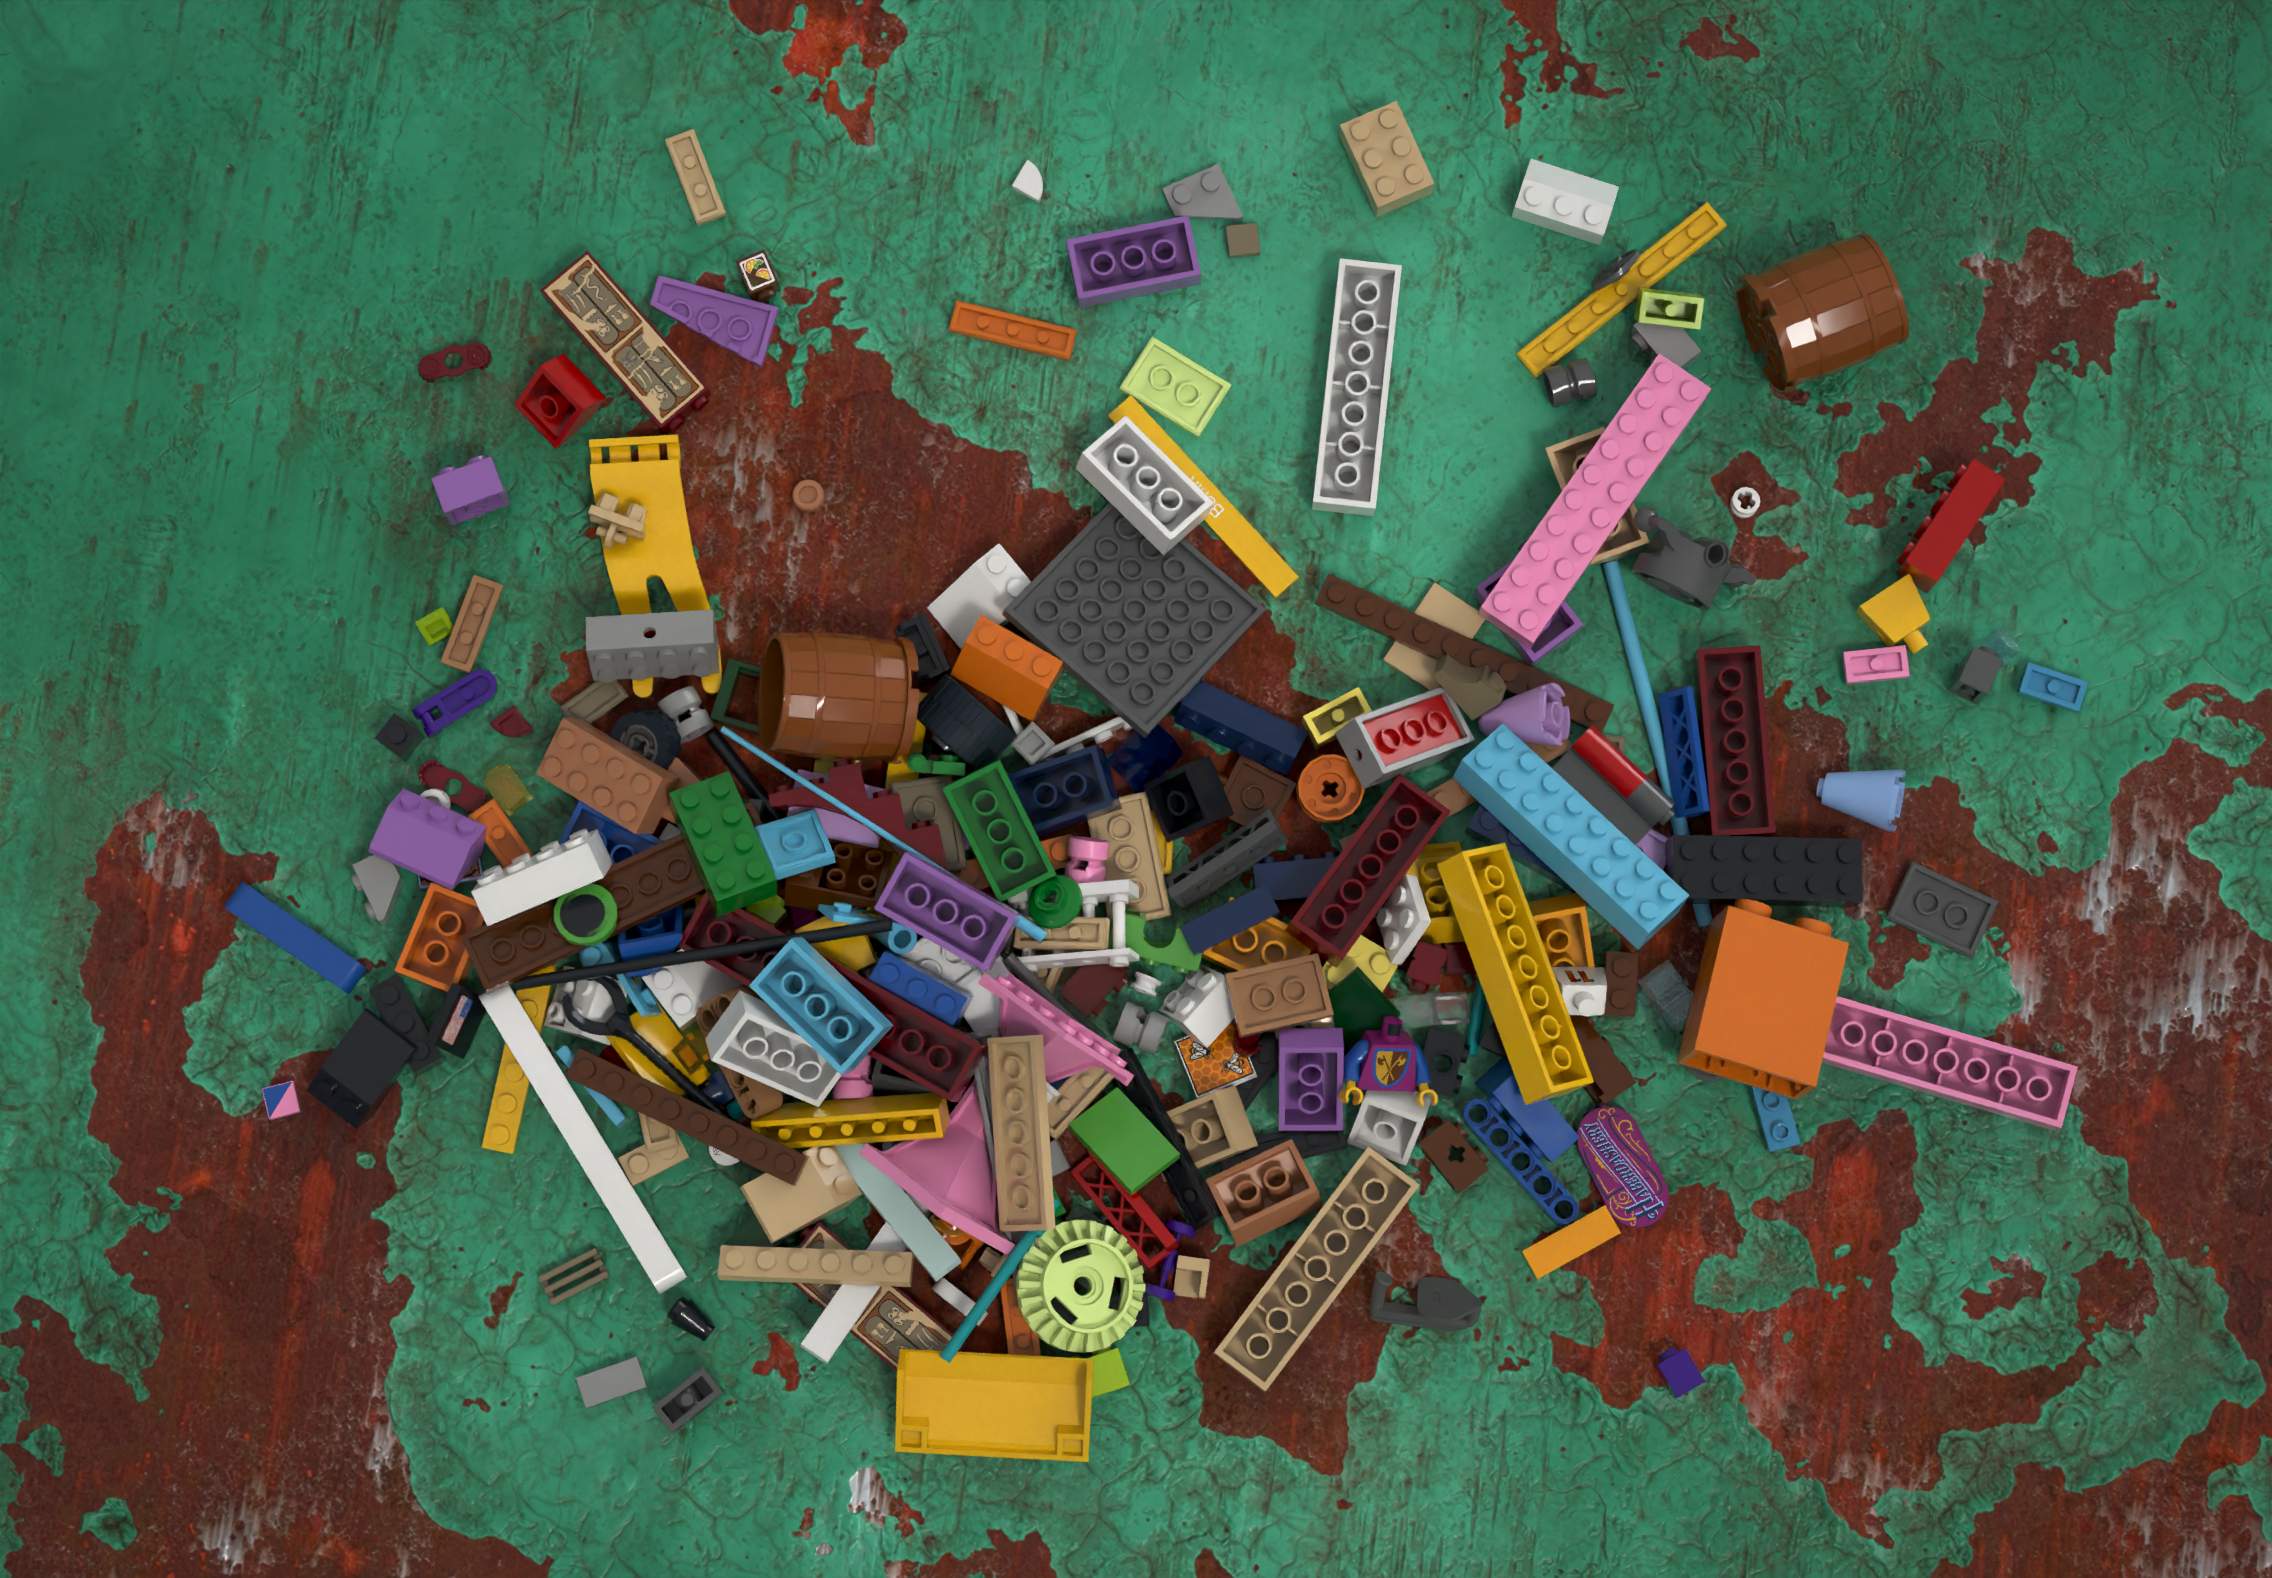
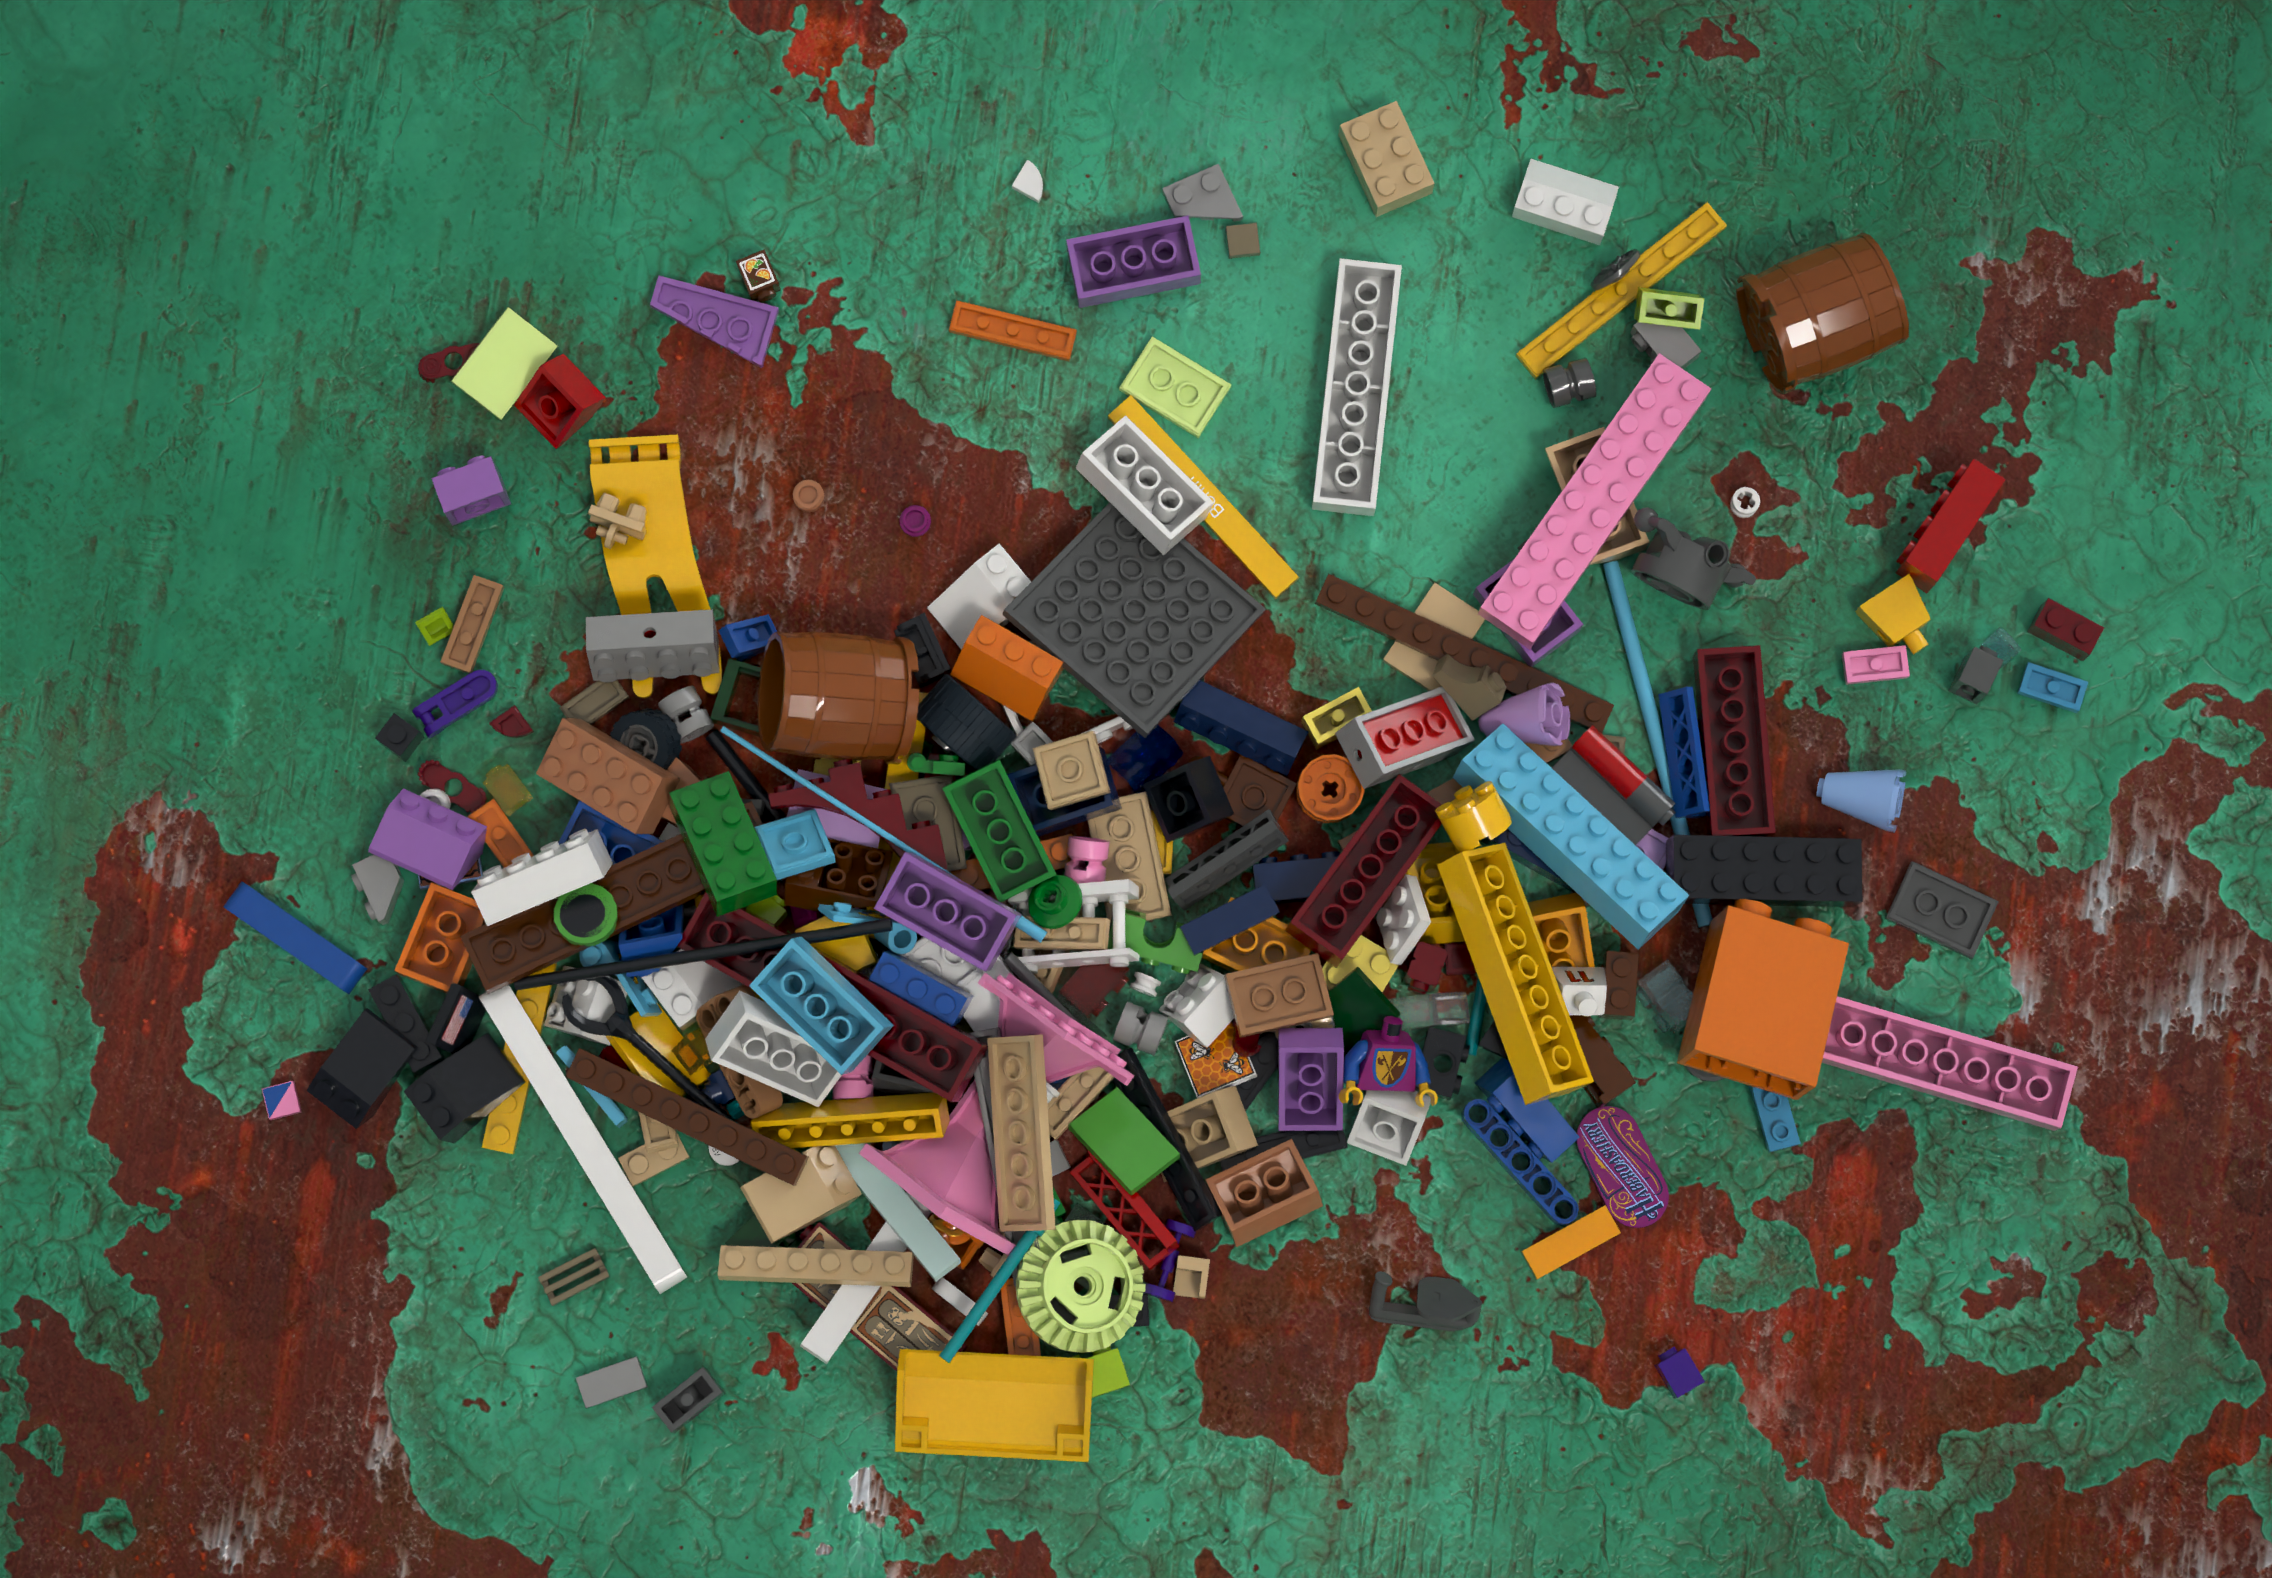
(464, 1088): none -> black slope
(503, 363): none -> yellowish green tile
(626, 343): brick -> none
(690, 1318): black cone -> none
(695, 177): tan tile -> none
(747, 637): none -> blue slope
(915, 521): none -> magenta plate
(1071, 770): none -> tan tile
(1316, 1269): tan brick -> none
(1437, 1151): reddish brown brick -> none
(1474, 816): none -> yellow brick
(2065, 629): none -> dark red brick

